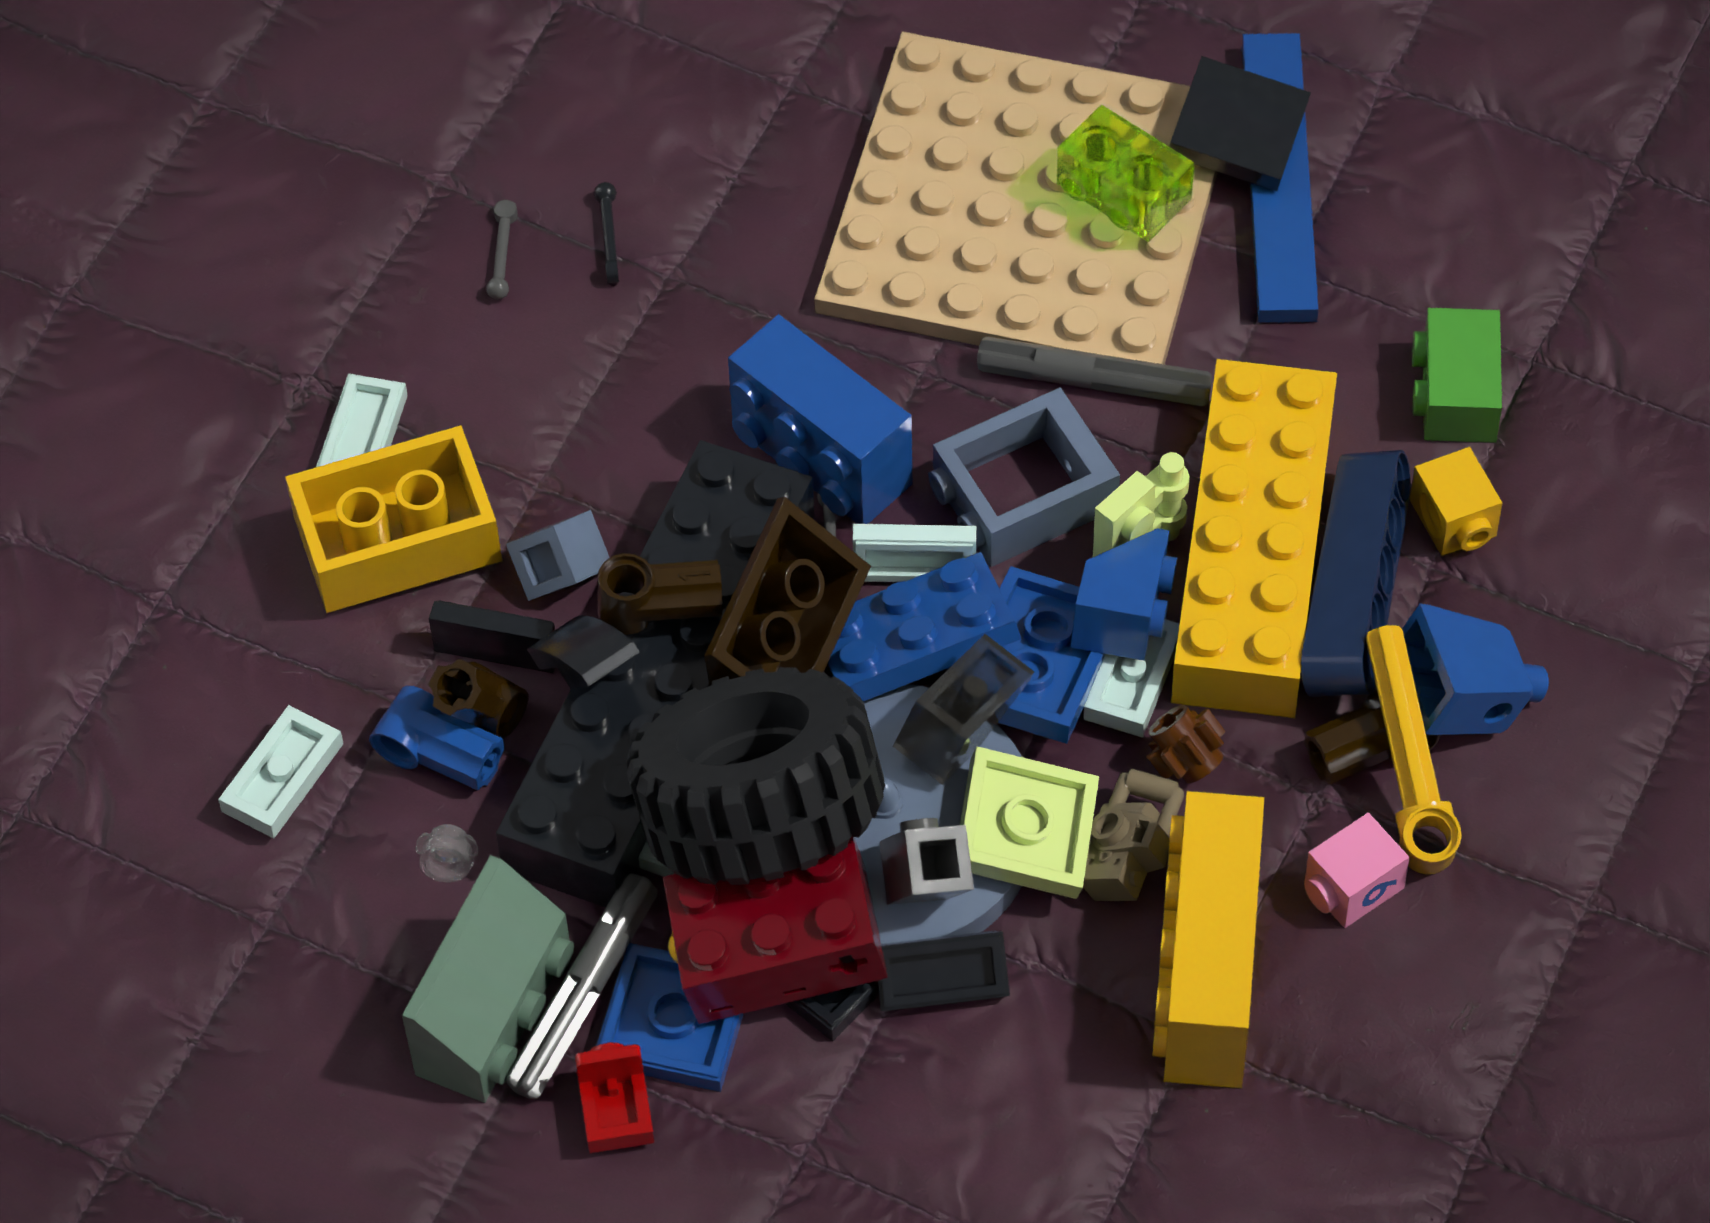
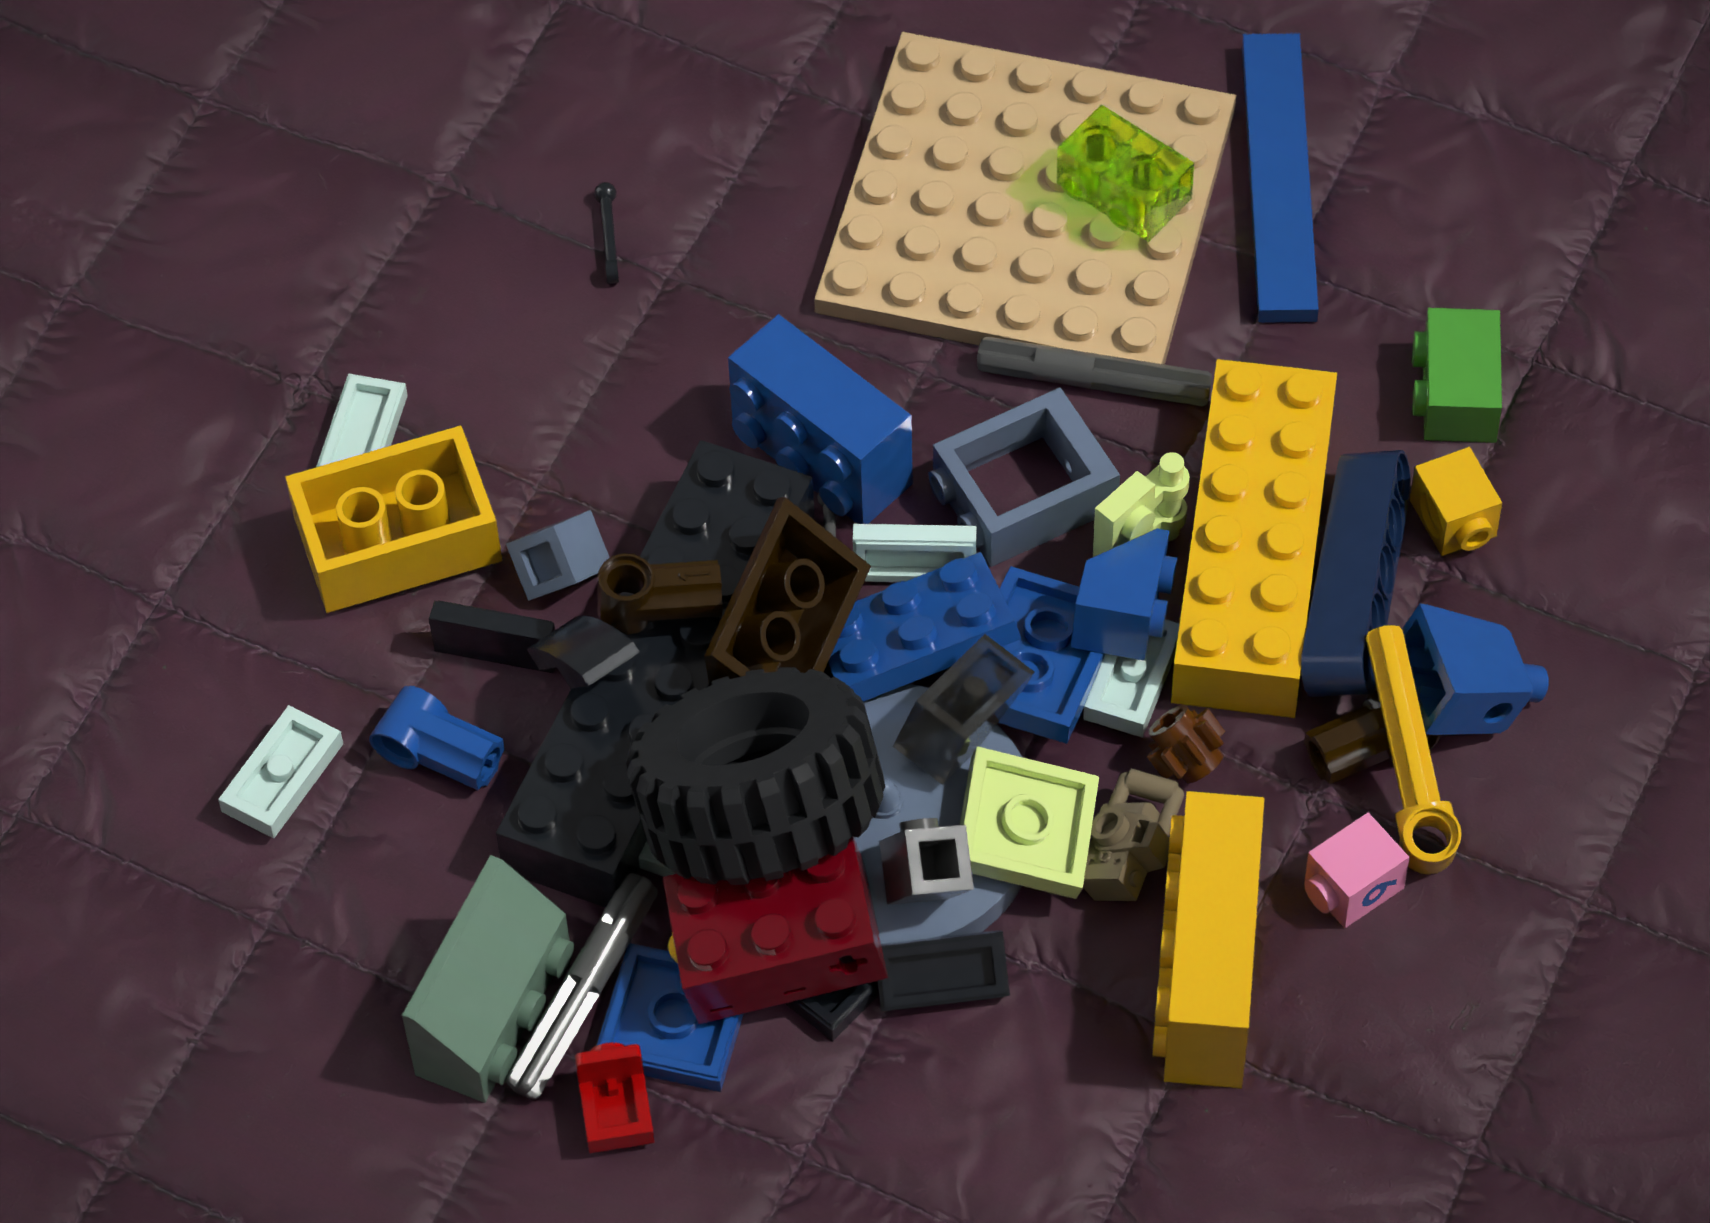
(446, 853): clear plate -> none
(478, 697): dark brown piece -> none
(505, 214): dark grey hinge -> none
(1239, 123): black tile -> none

